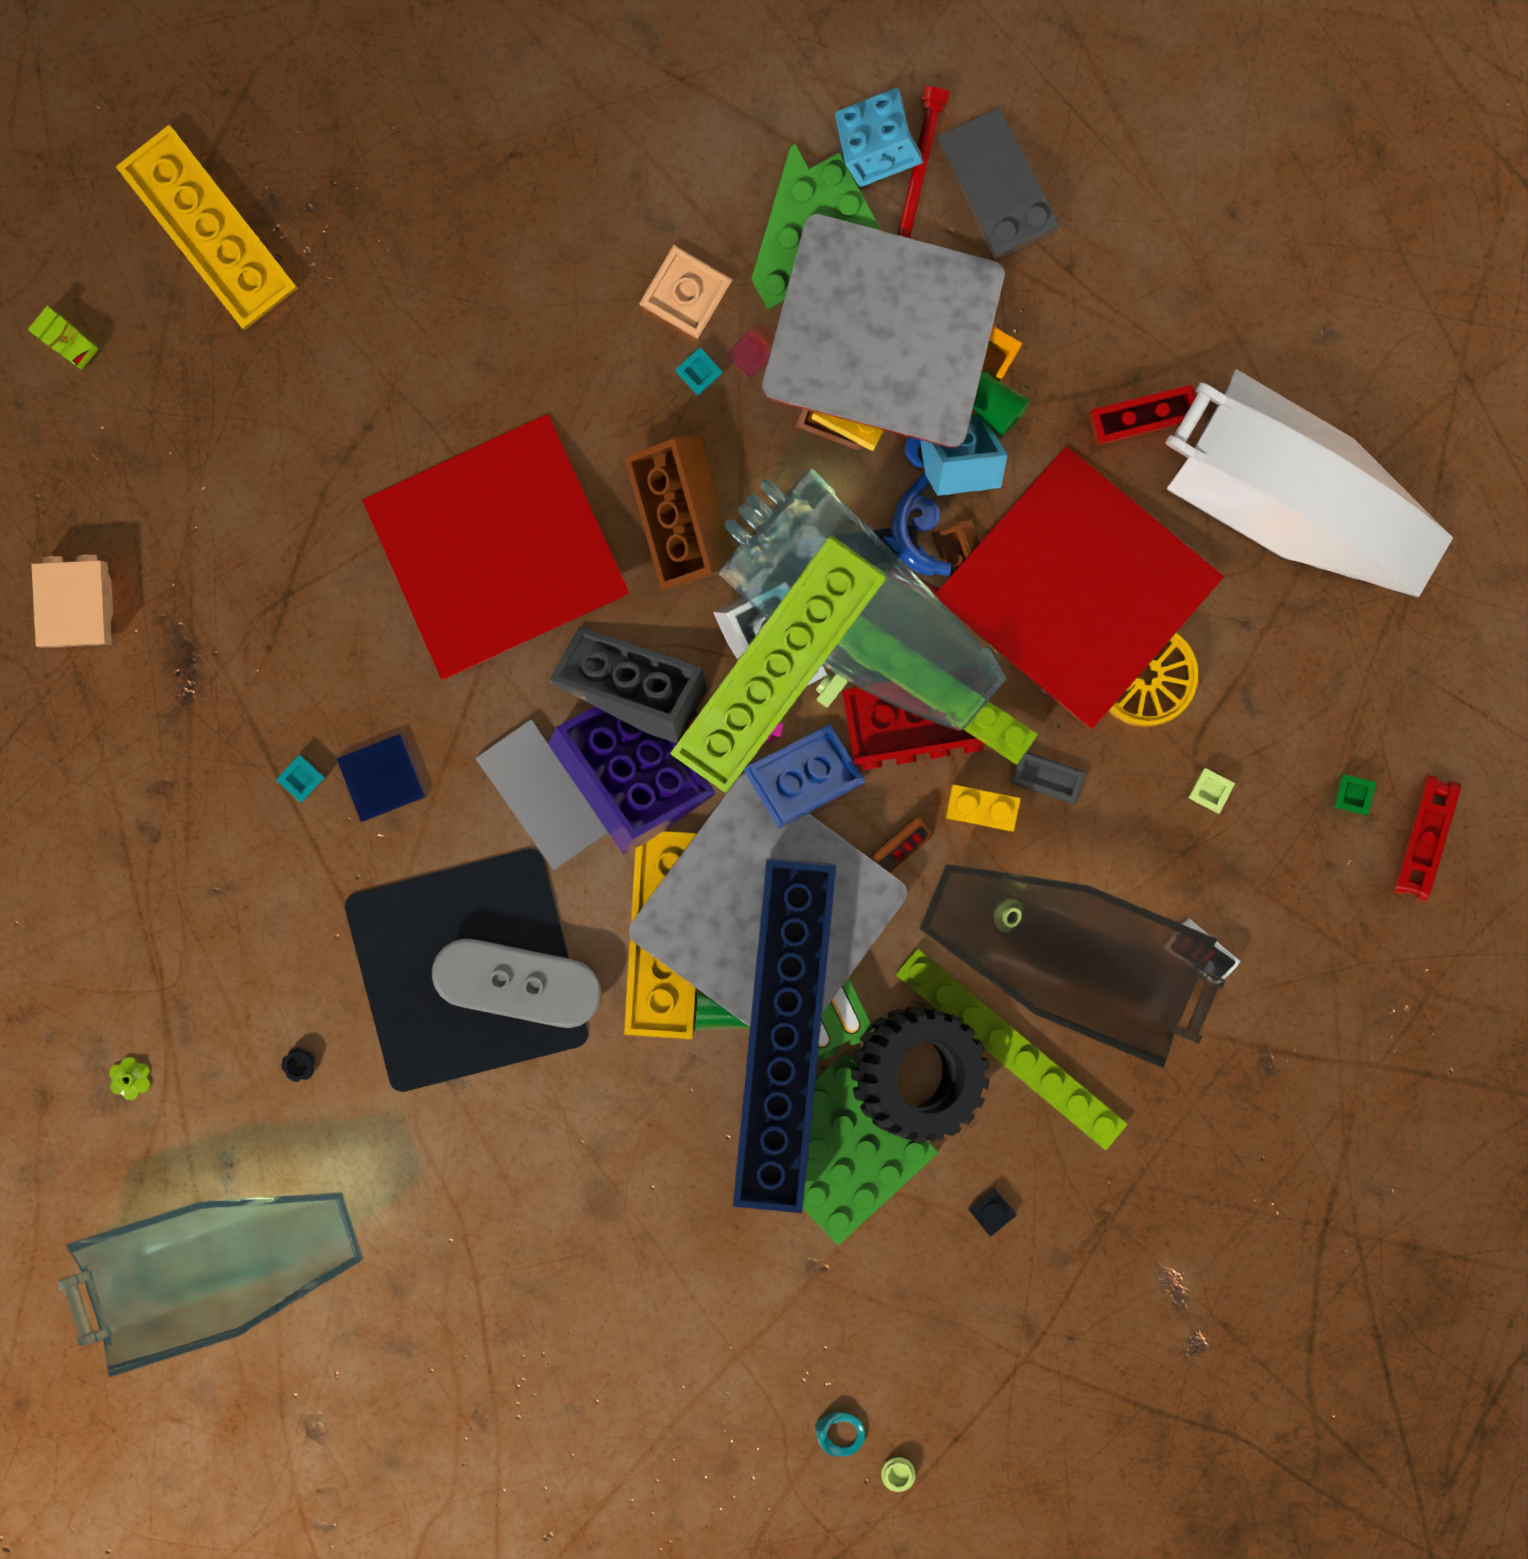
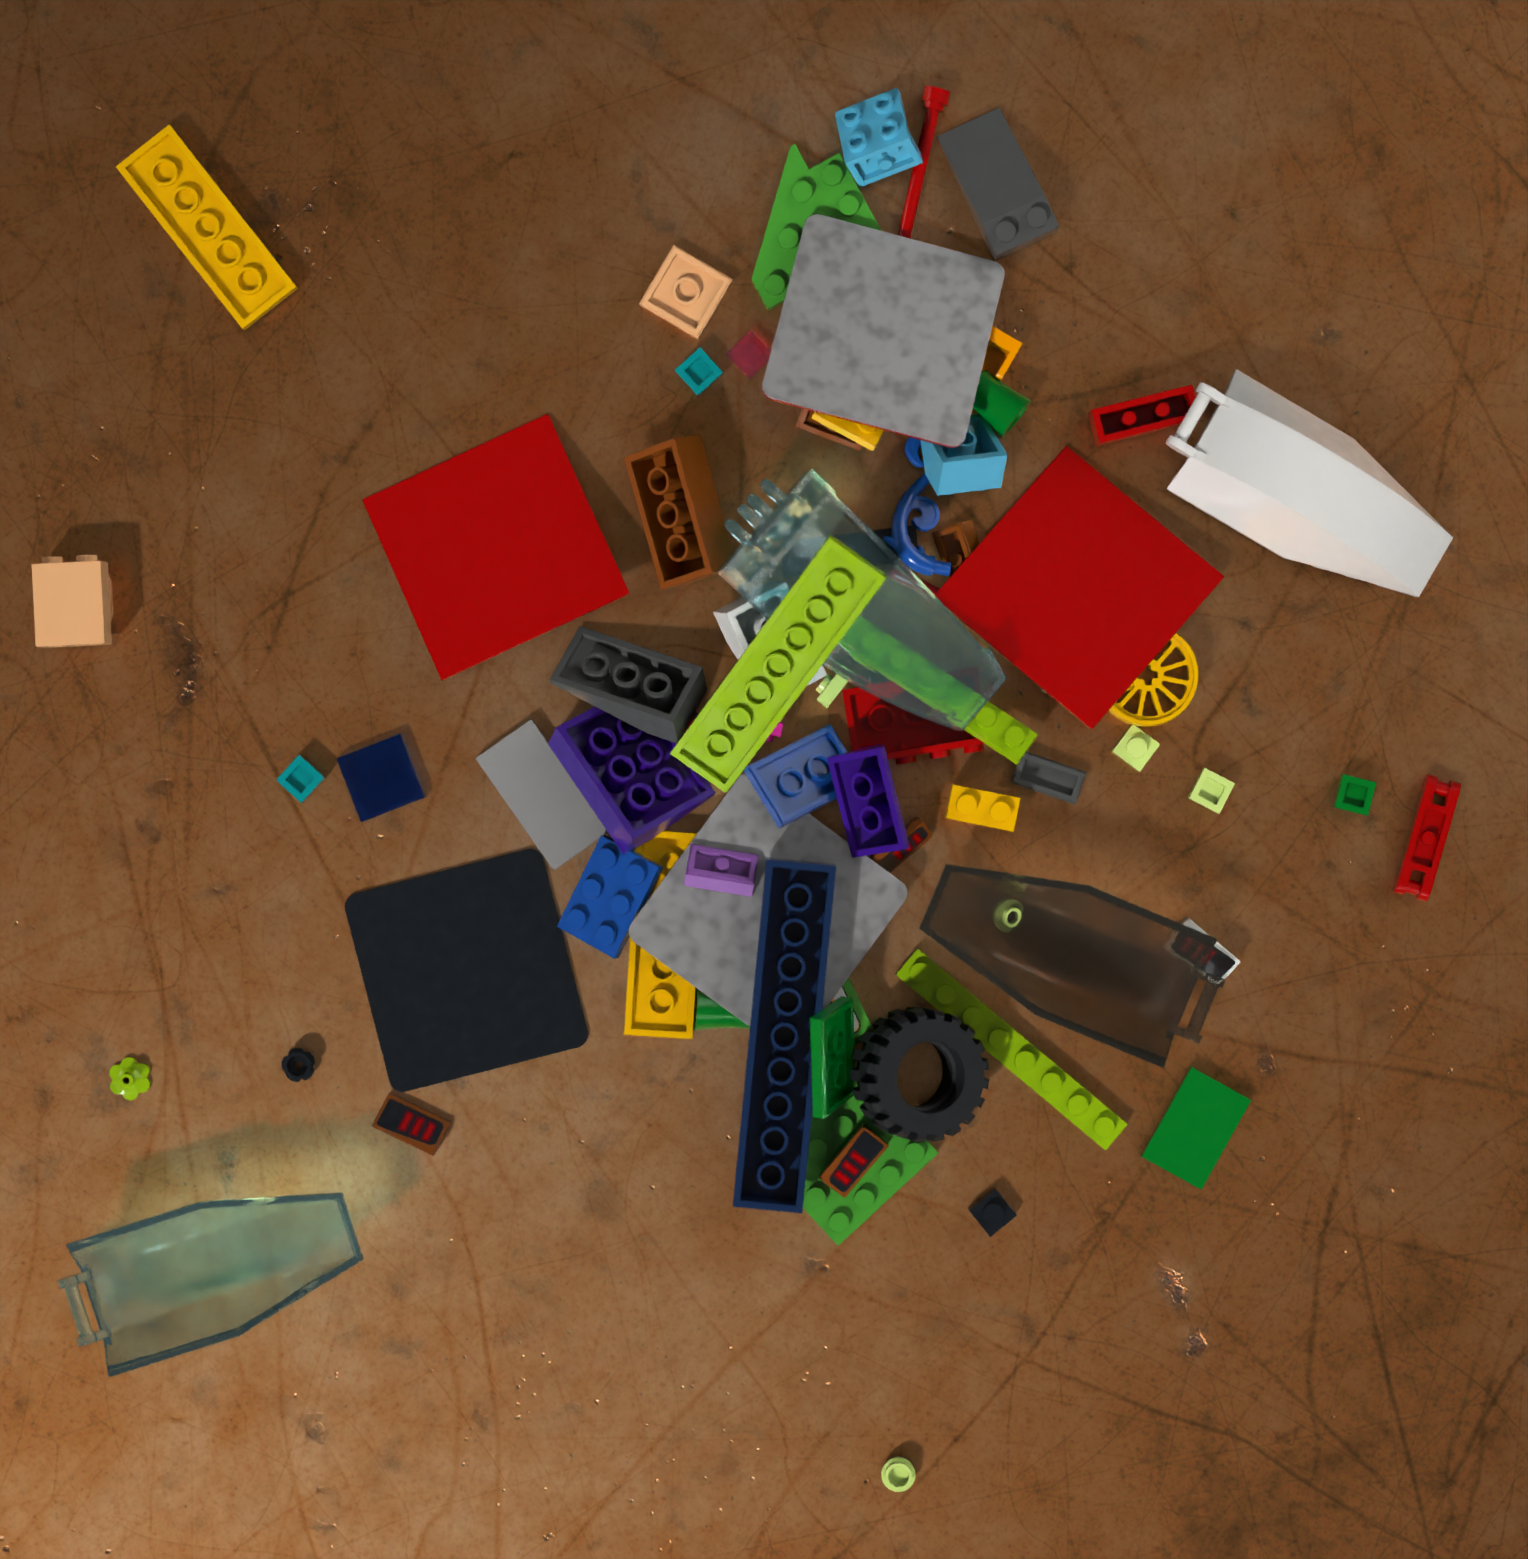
(63, 338): lime leg -> none
(411, 1124): none -> slope
(516, 983): light grey piece -> none
(609, 897): none -> blue plate
(721, 870): none -> medium lavender slope
(823, 1425): teal piece -> none
(832, 1056): none -> green tile
(853, 1160): none -> slope
(868, 801): none -> dark purple slope
(1135, 747): none -> yellowish green plate
(1195, 1127): none -> green tile

